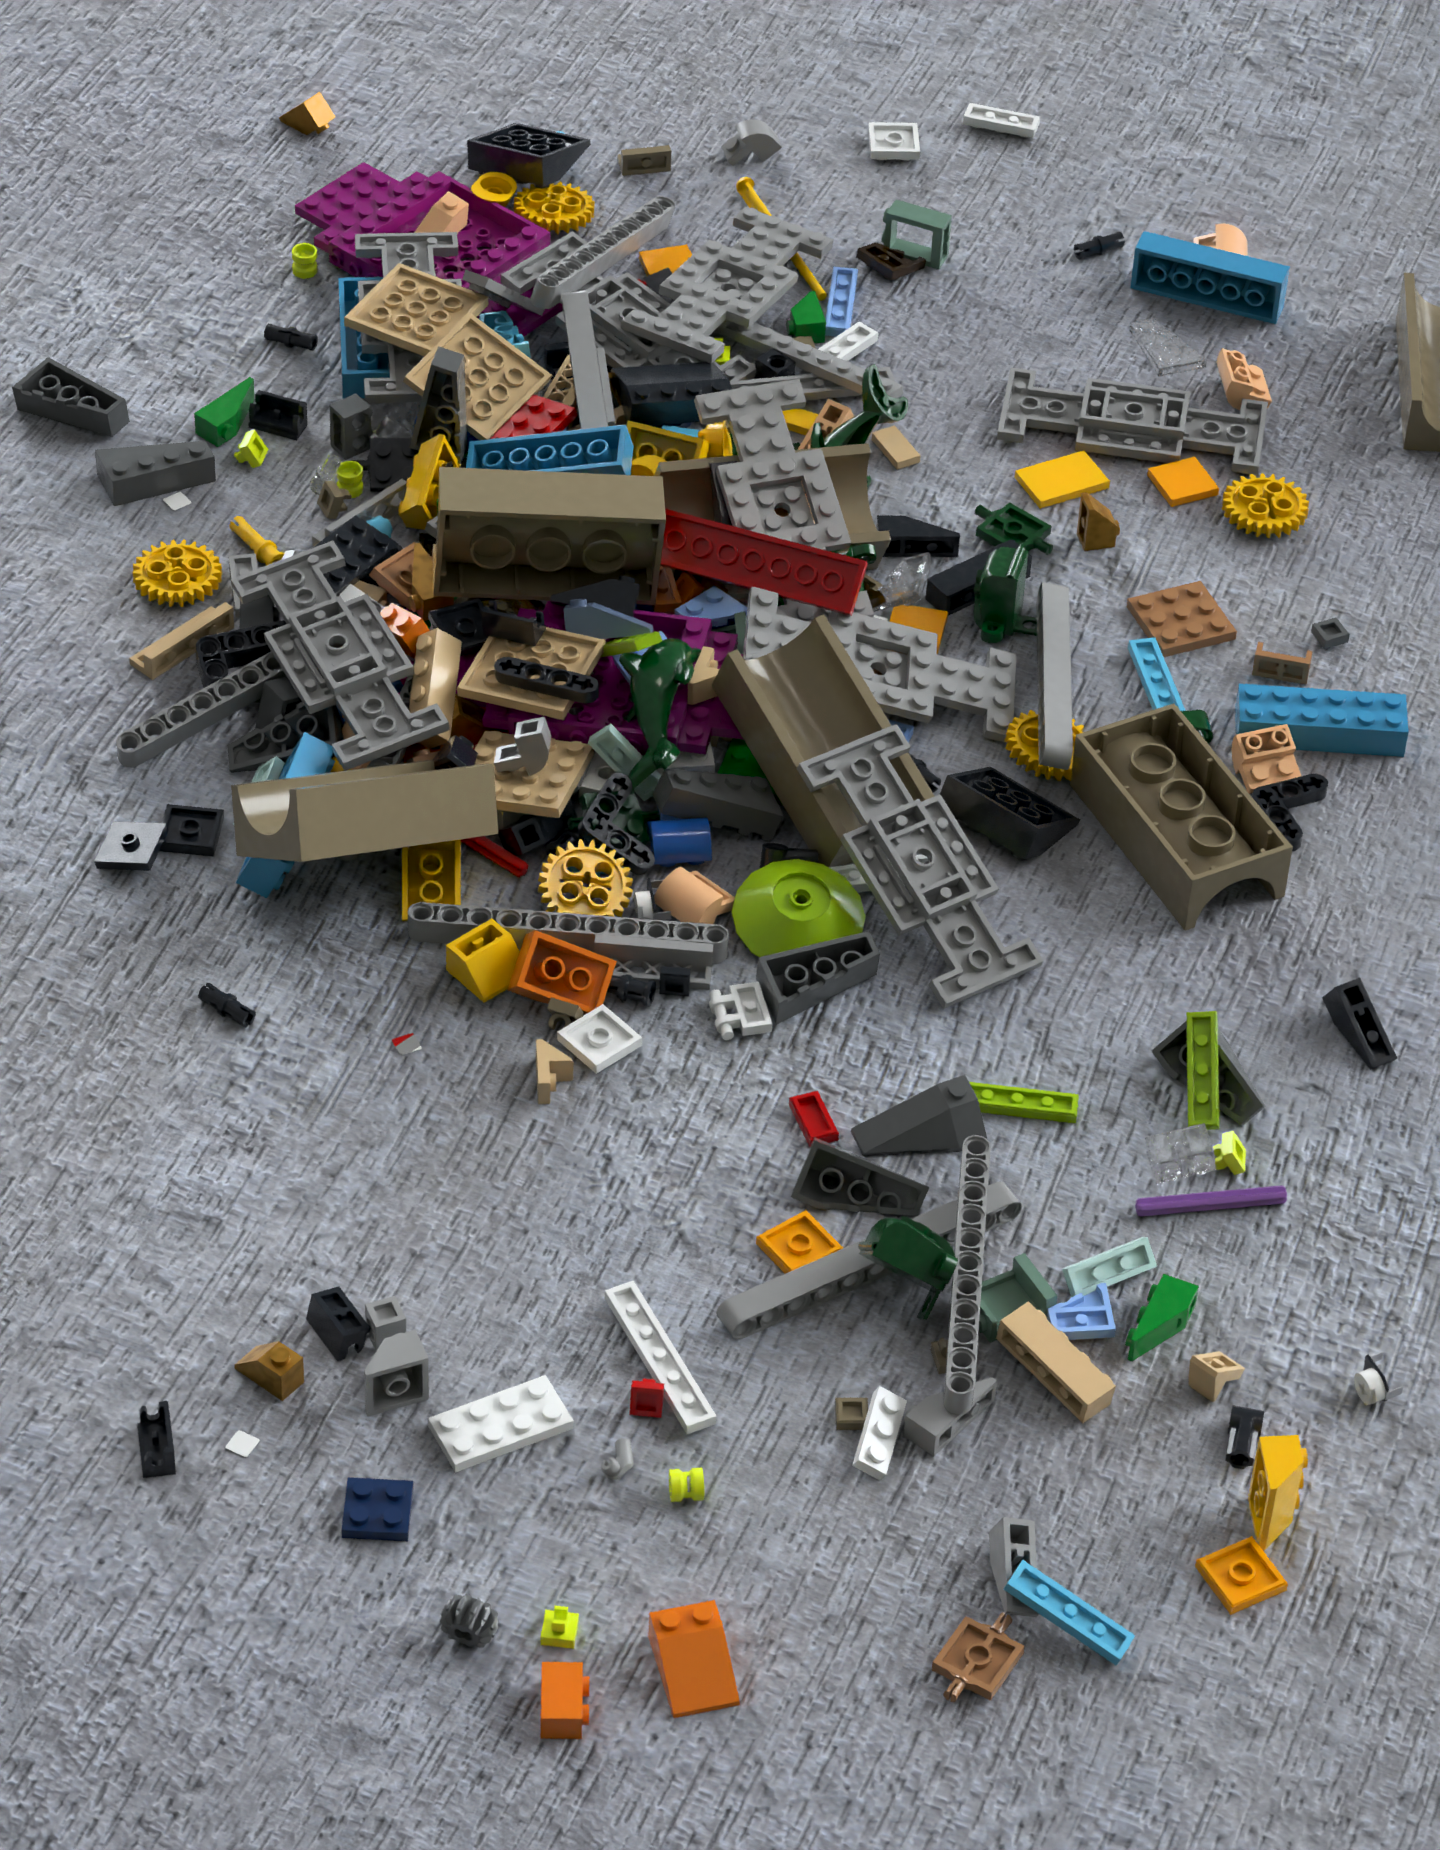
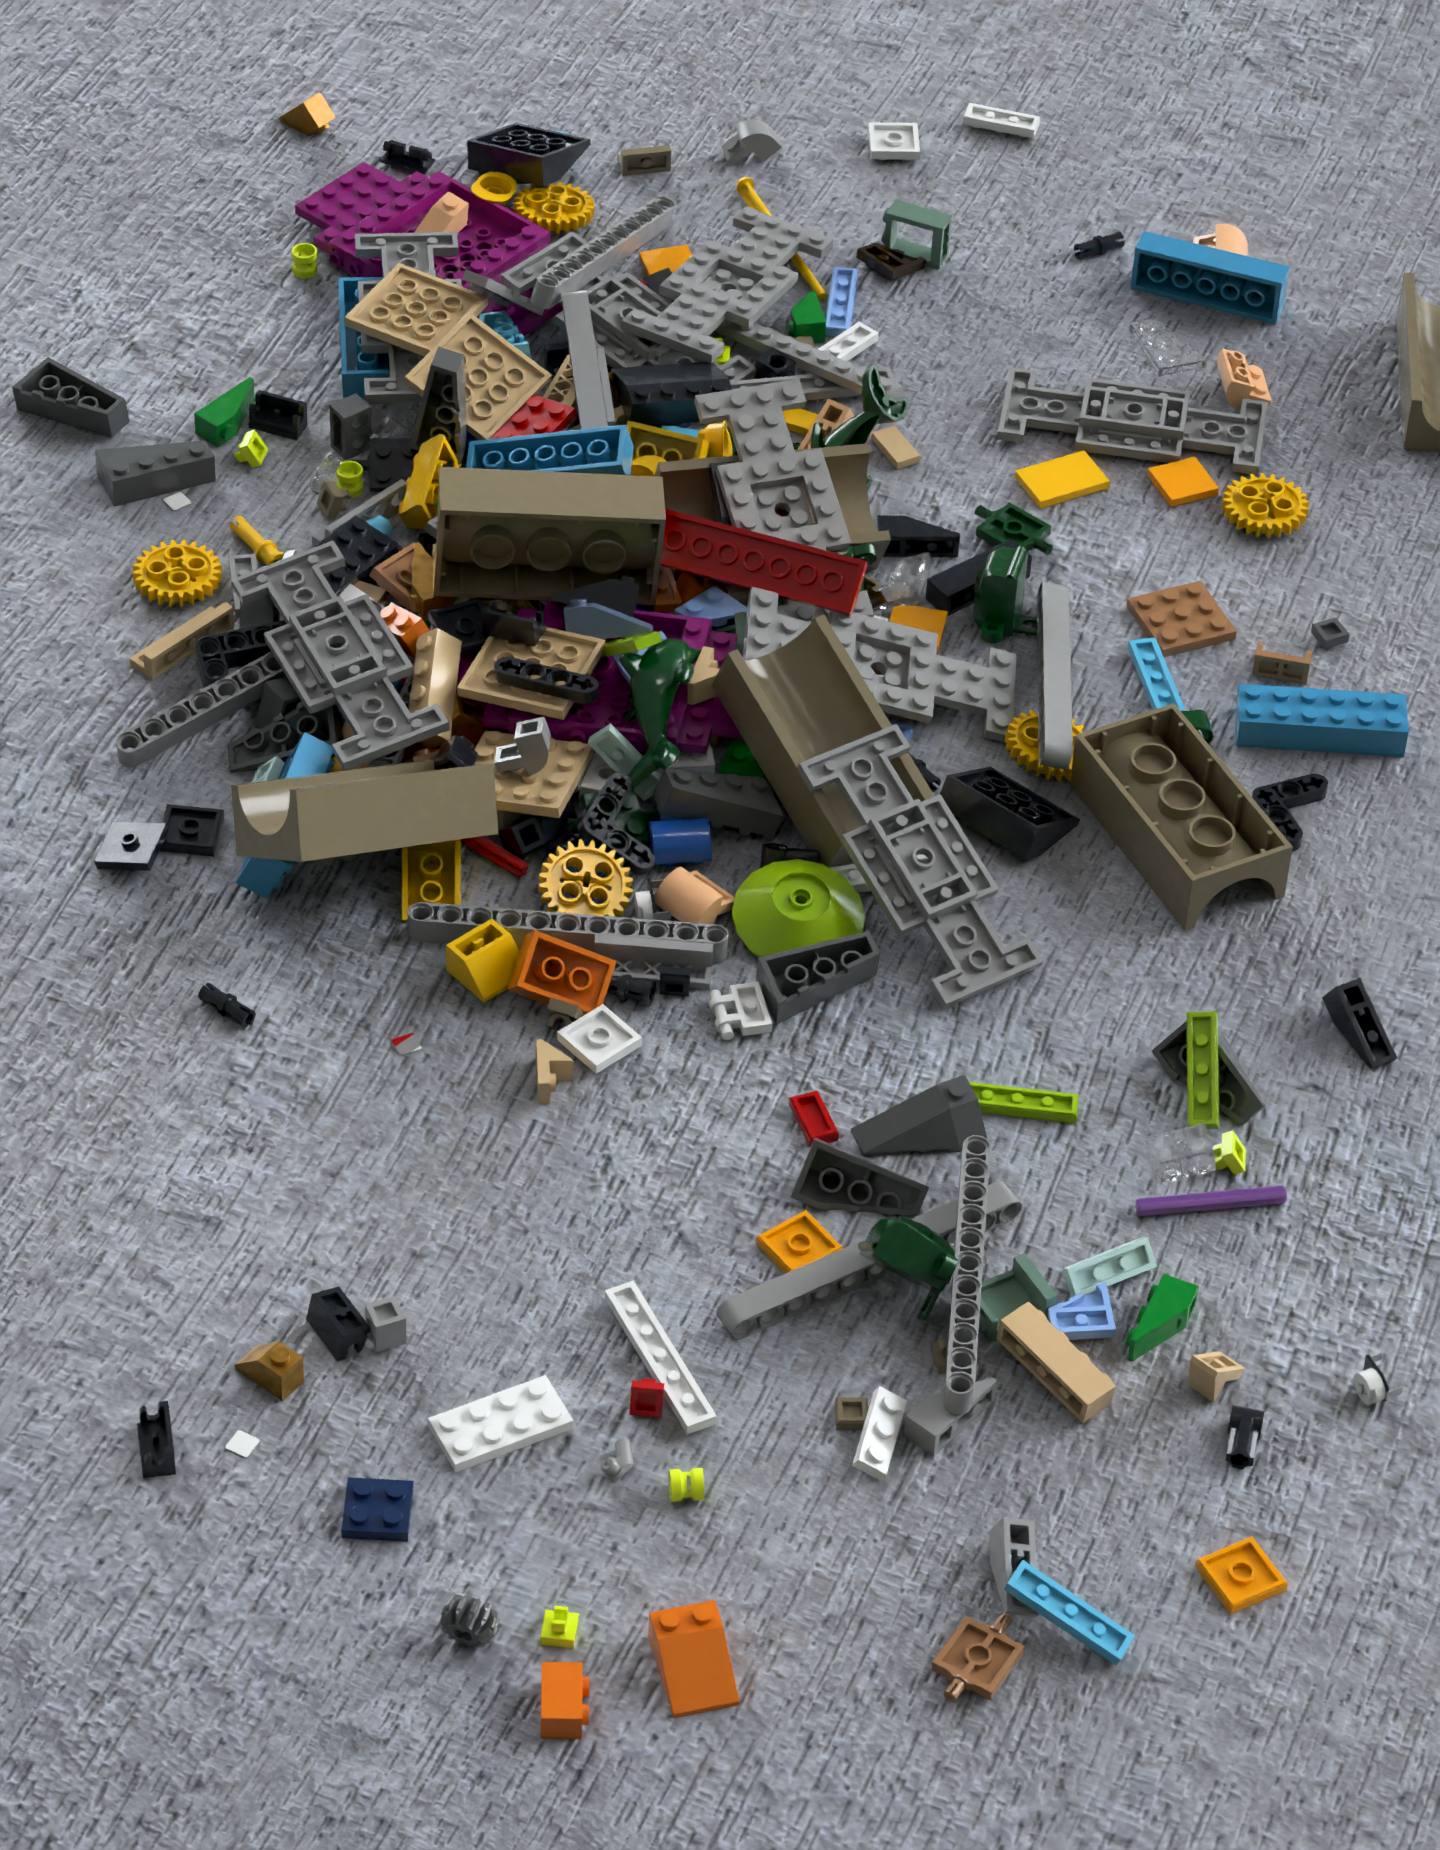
(290, 337): black pin -> none
(396, 1374): light grey slope -> none
(415, 160): none -> black hinge
(1096, 524): pearl gold slope -> none
(1264, 756): light nougat brick -> none
(1275, 1485): yellow slope -> none

